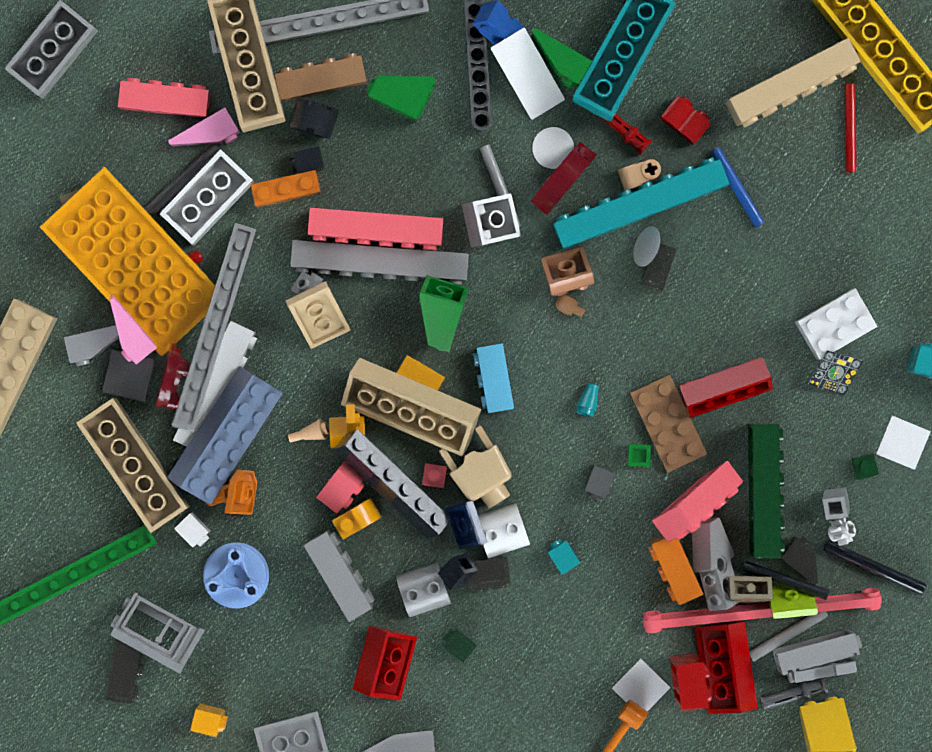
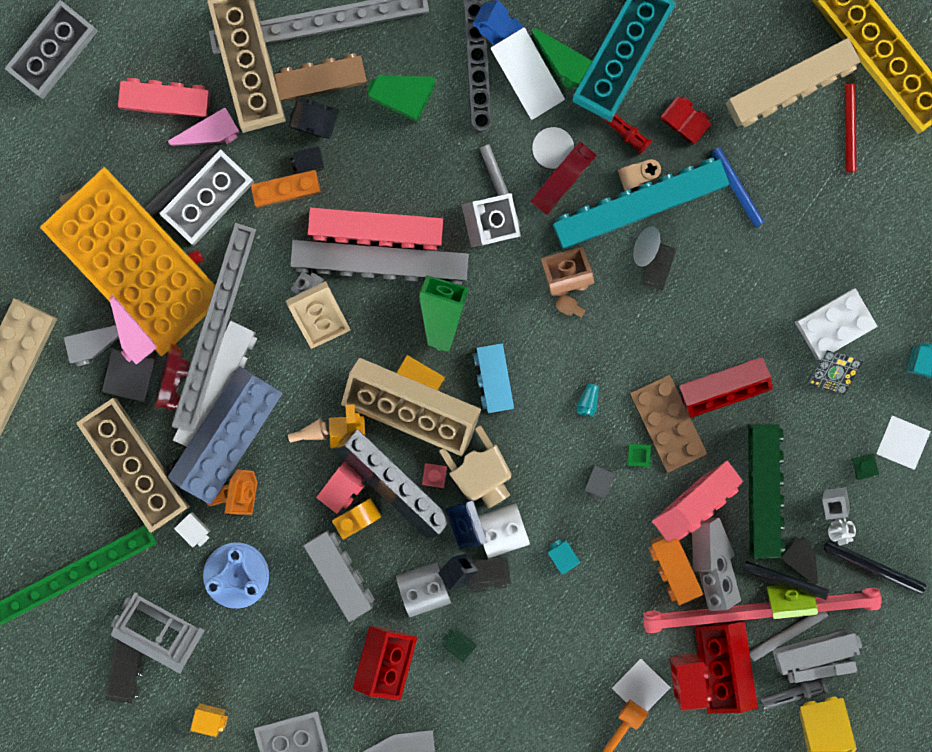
(750, 589): dark tan slope -> none

